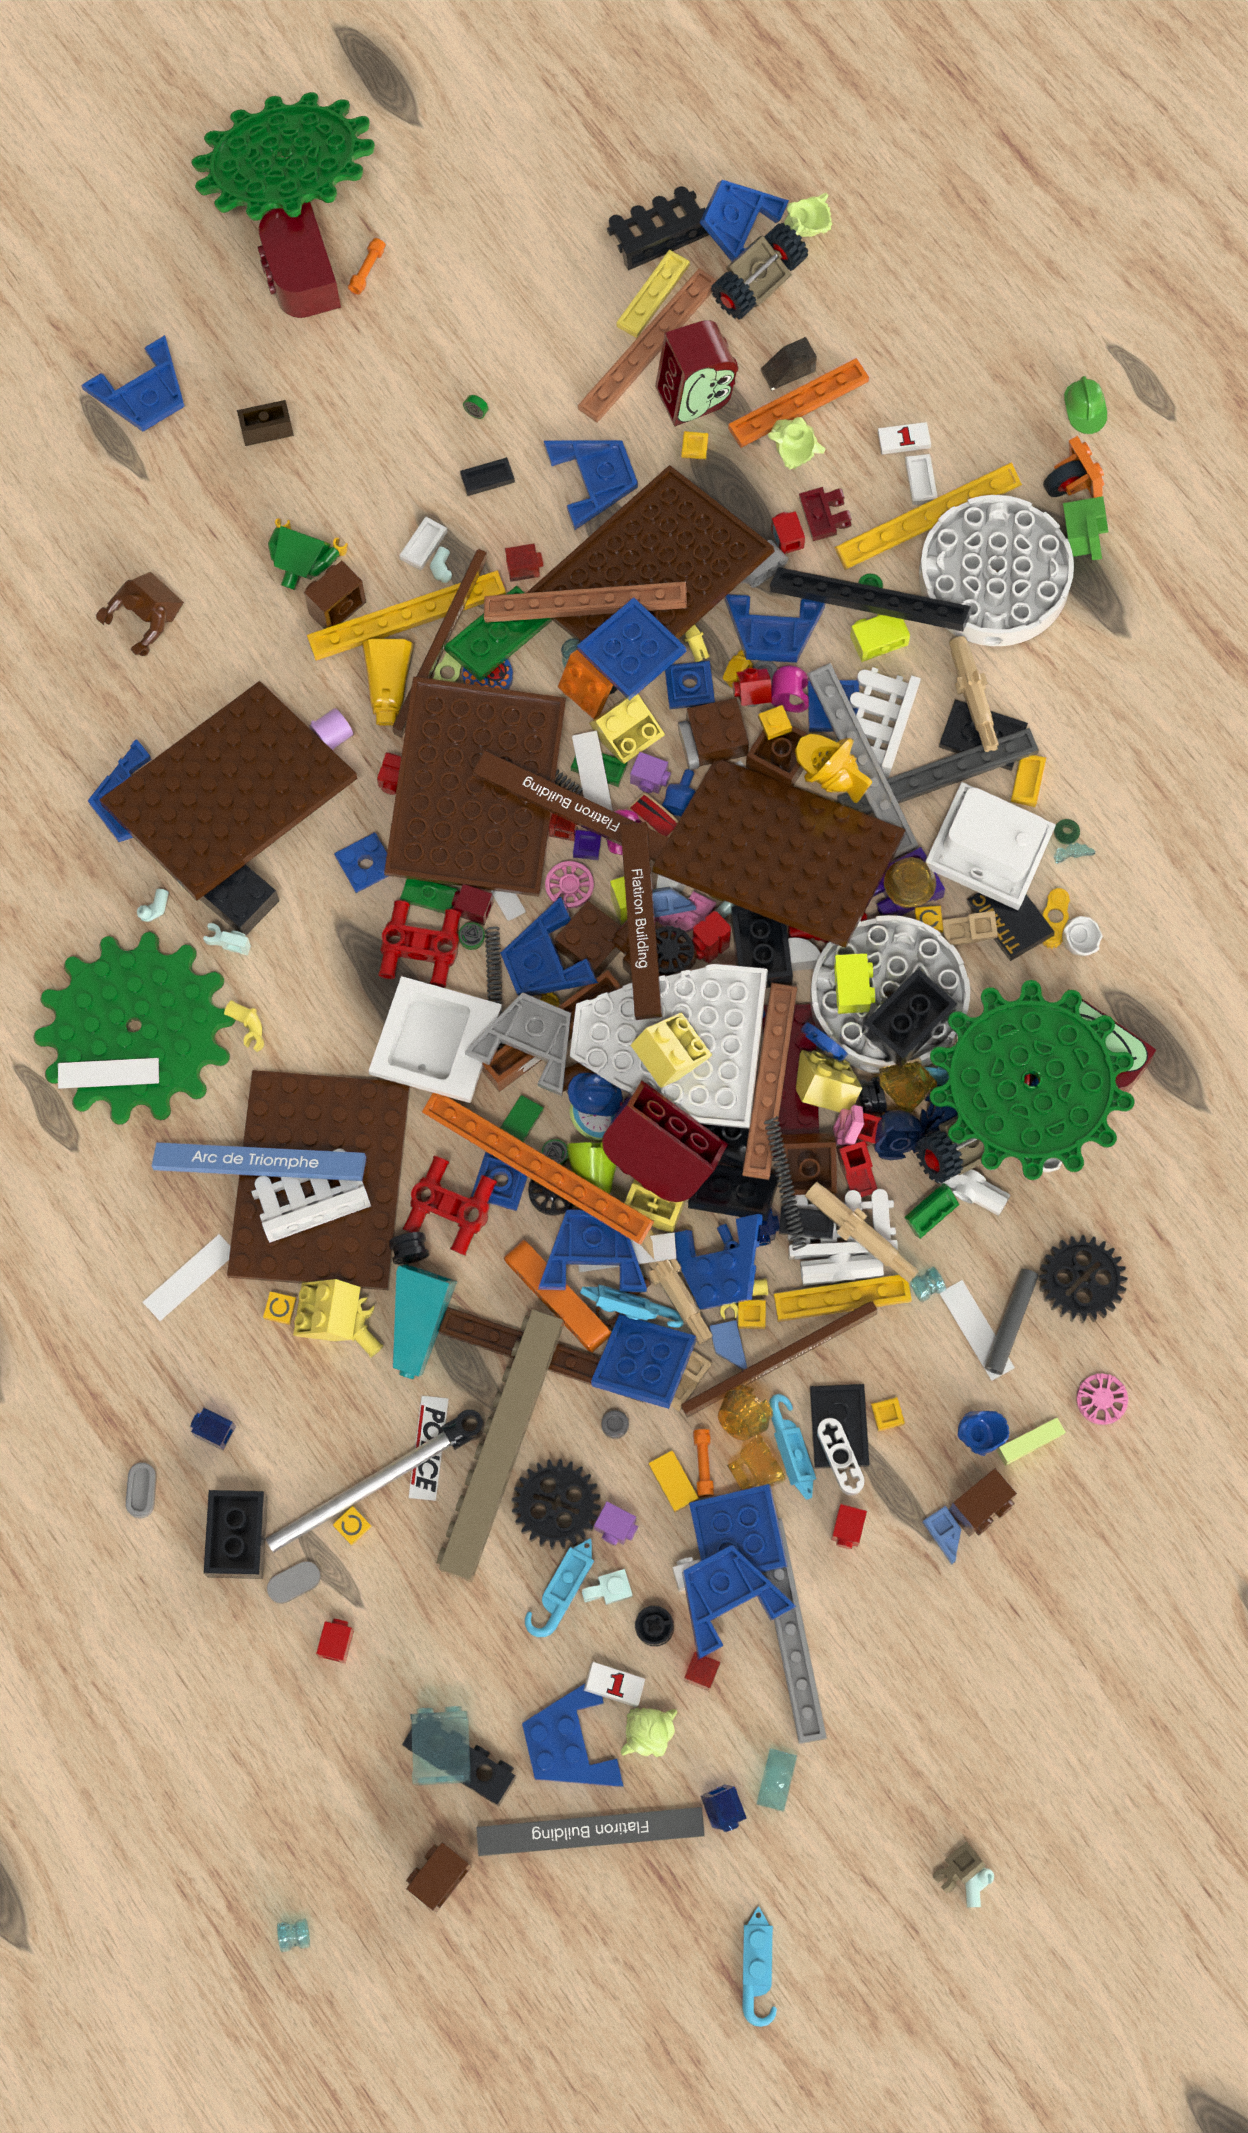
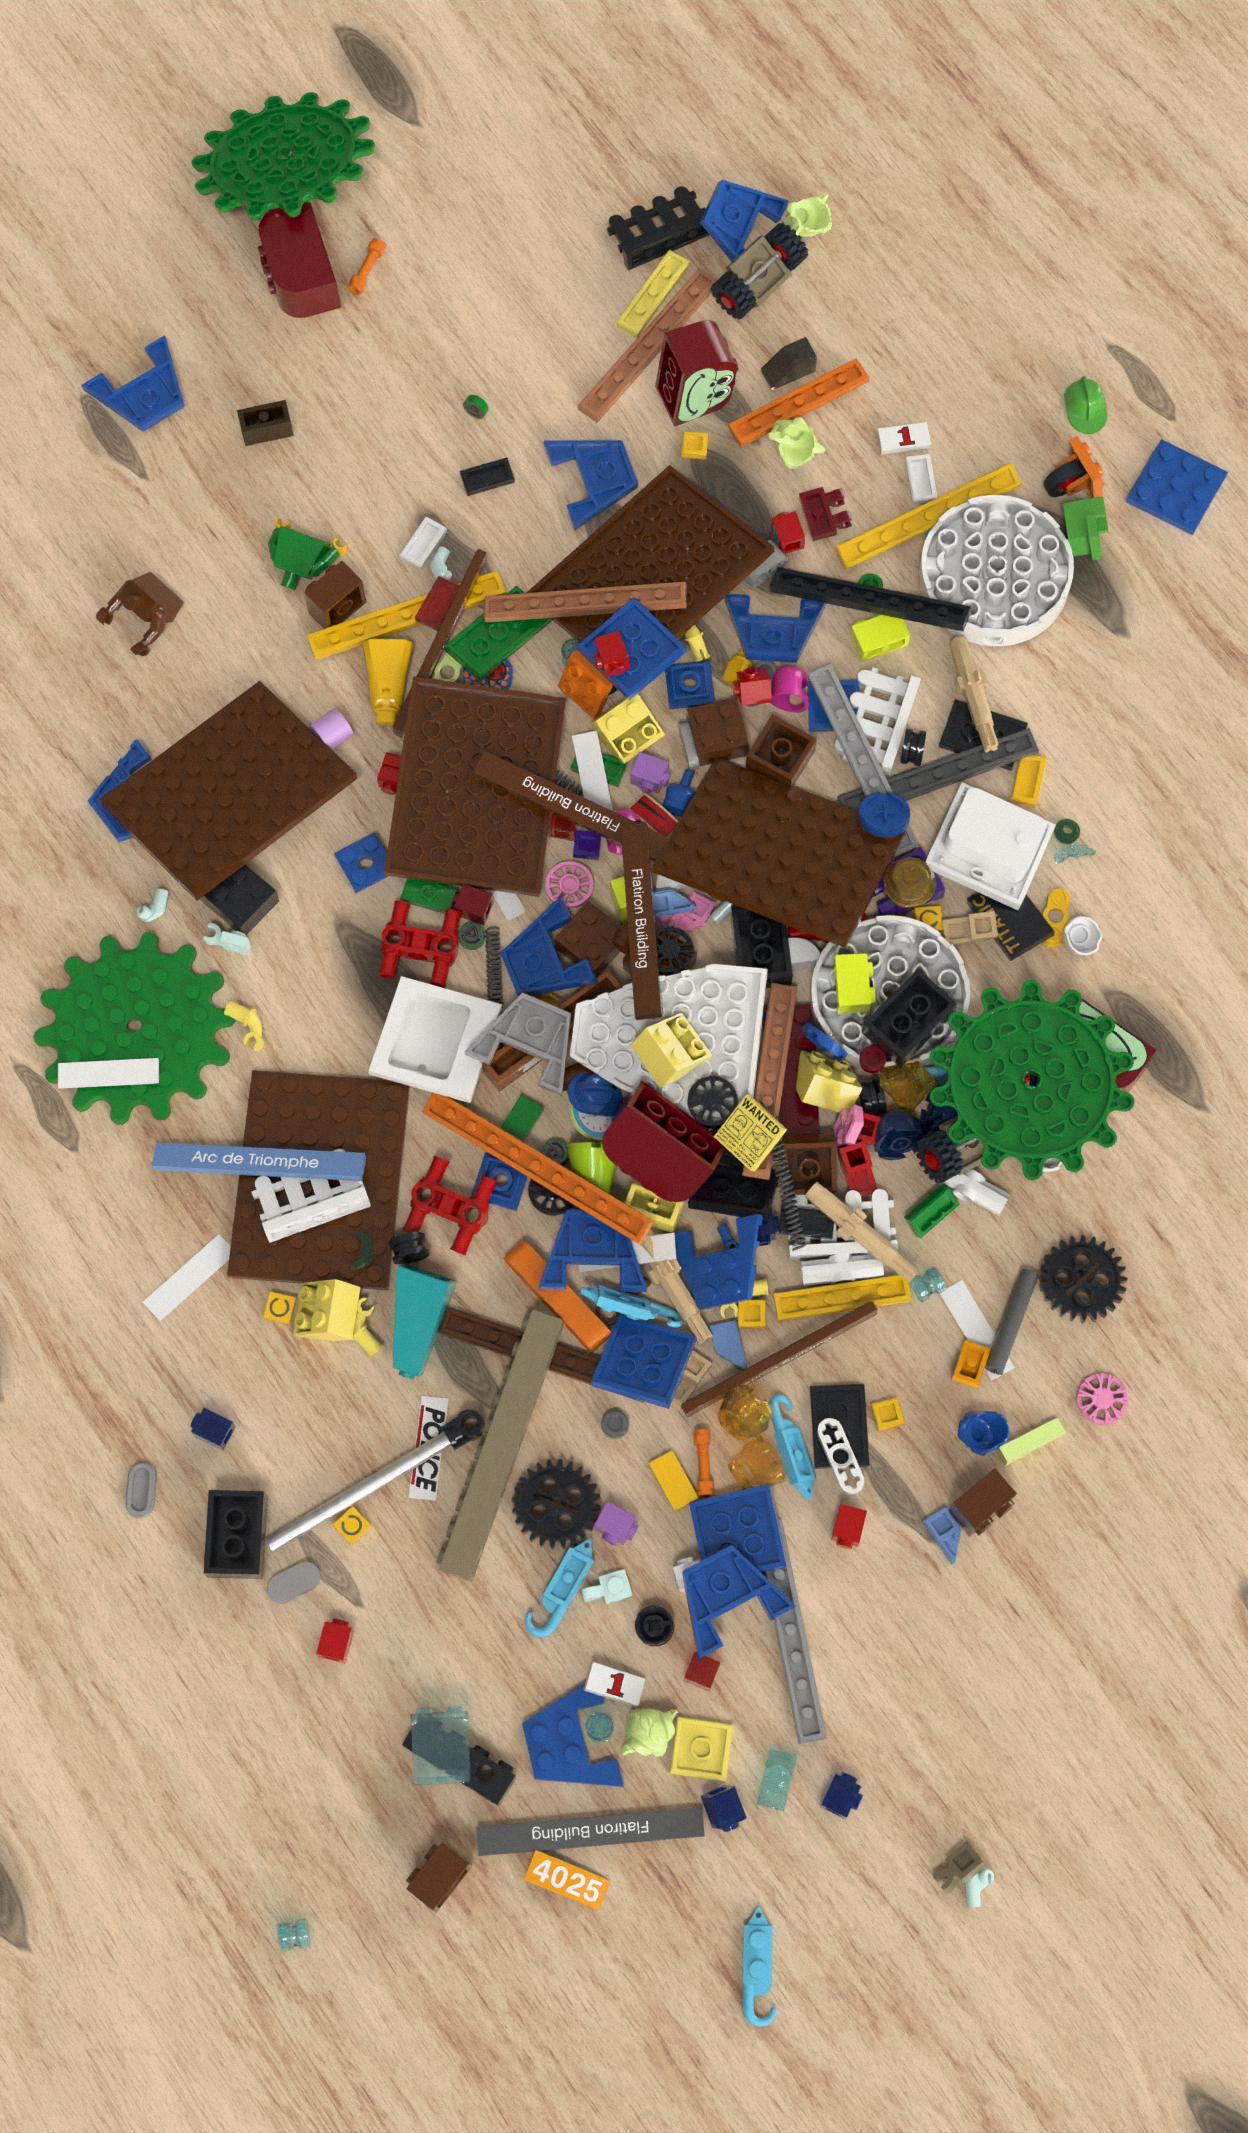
(367, 1252): none -> clear green piece
(437, 603): none -> clear red tile
(523, 562): clear red brick -> none
(567, 1880): none -> light orange sticker
(597, 1724): none -> clear light blue wheel
(611, 654): none -> red brick
(701, 1749): none -> light yellow tile
(711, 937): red brick -> none
(712, 1100): none -> black wheel
(750, 1133): none -> light yellow tile
(775, 722): yellow plate -> none
(838, 769): yellow helmet -> none
(842, 1795): none -> clear blue brick
(872, 1059): none -> dark red tile
(884, 814): none -> blue tile
(916, 748): none -> black wheel
(971, 1364): none -> light orange slope
(1176, 487): none -> blue plate

